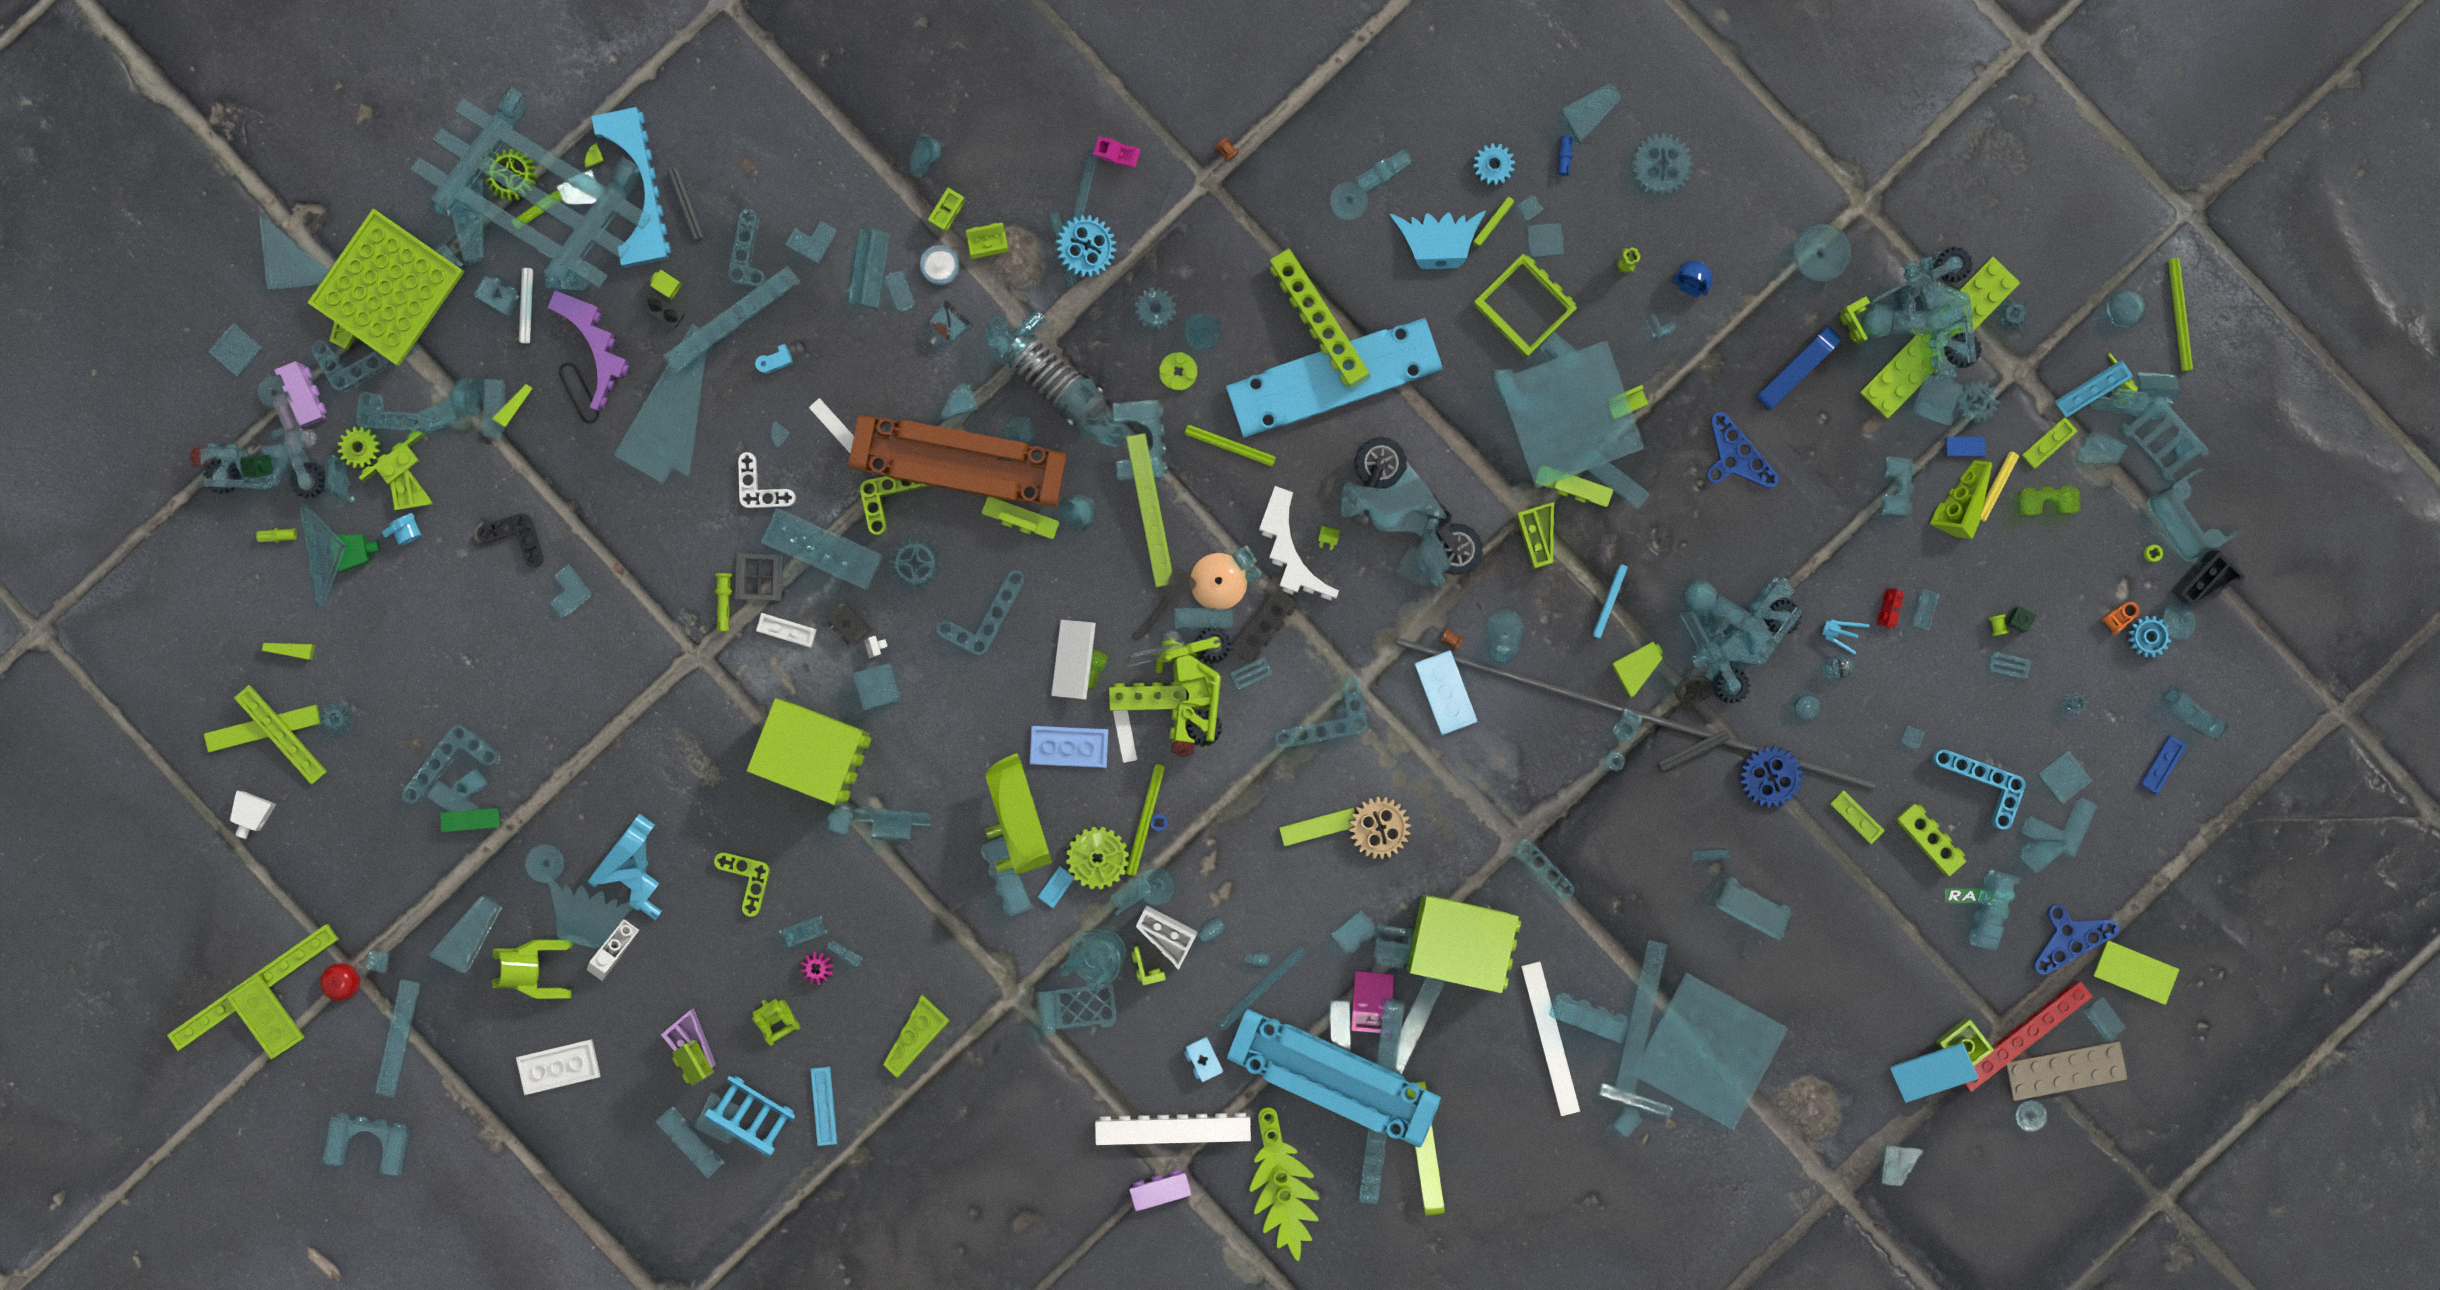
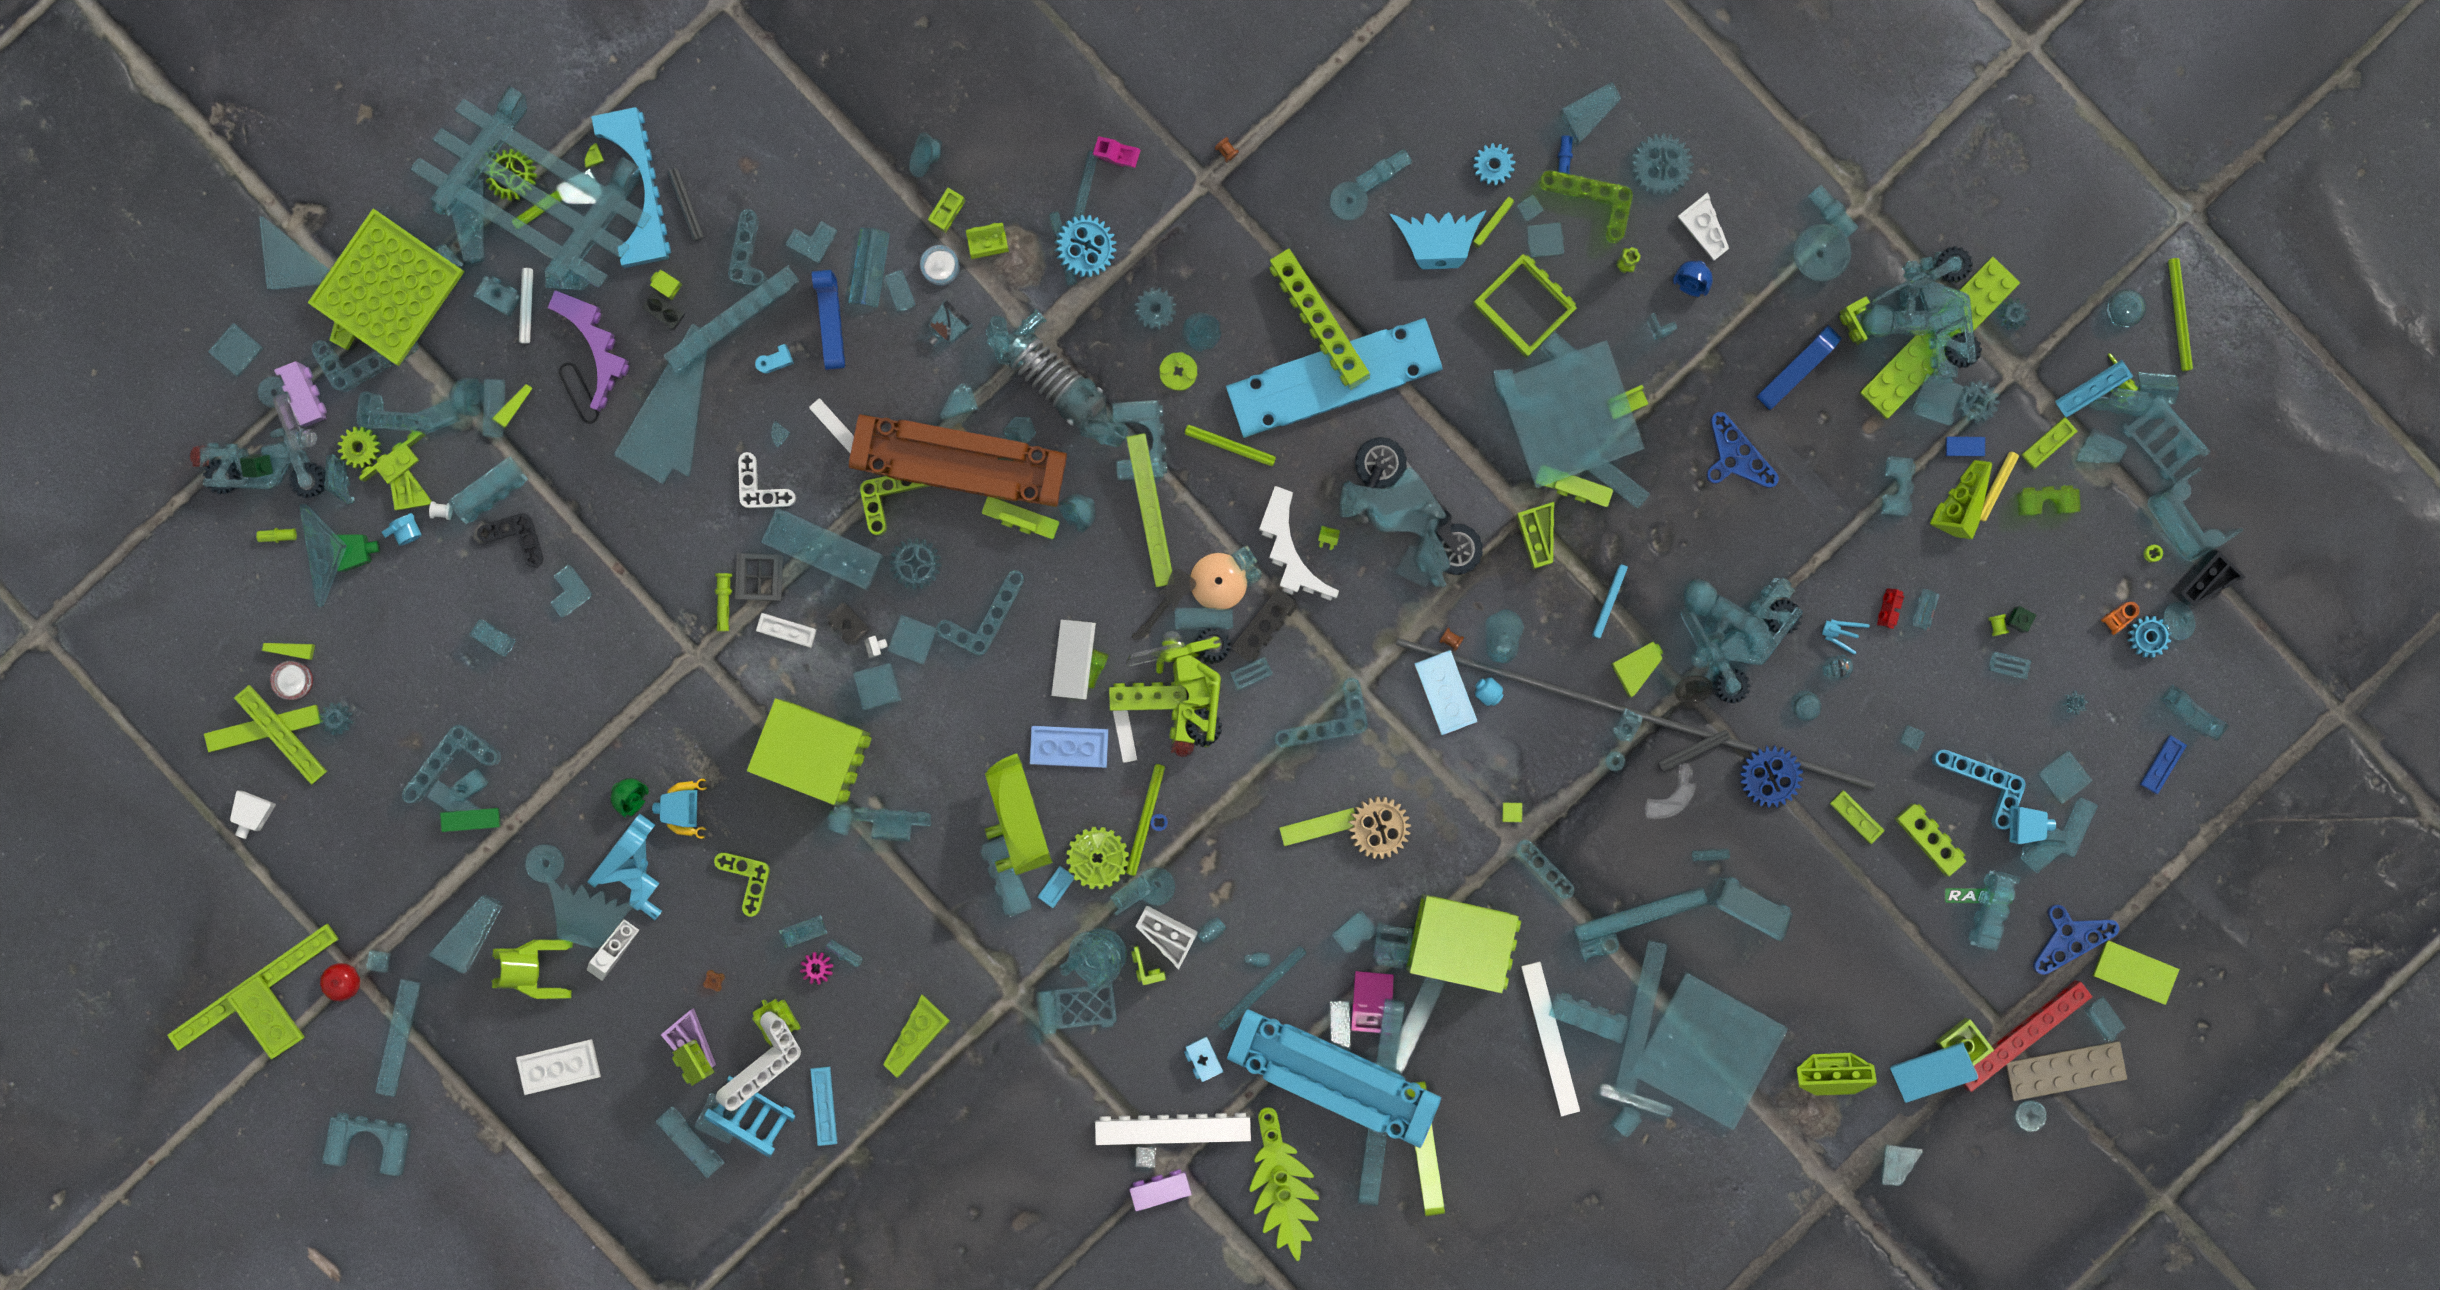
(291, 680): none -> clear piece
(440, 510): none -> white bush
(488, 490): none -> clear light blue brick
(492, 637): none -> clear light blue brick
(628, 796): none -> green cylinder
(679, 808): none -> medium azure torso
(709, 983): none -> clear orange plate
(765, 1068): none -> white beam
(830, 321): none -> blue beam
(912, 639): none -> clear light blue plate
(1145, 1157): none -> tile
(1489, 691): none -> medium azure head
(1512, 812): none -> lime tile
(1594, 194): none -> clear neon green beam
(1596, 932): none -> clear light blue piece
(1677, 801): none -> clear arch
(1703, 225): none -> white wing
(1833, 211): none -> clear light blue piece
(1835, 1074): none -> lime wedge
(2029, 825): none -> medium azure torso

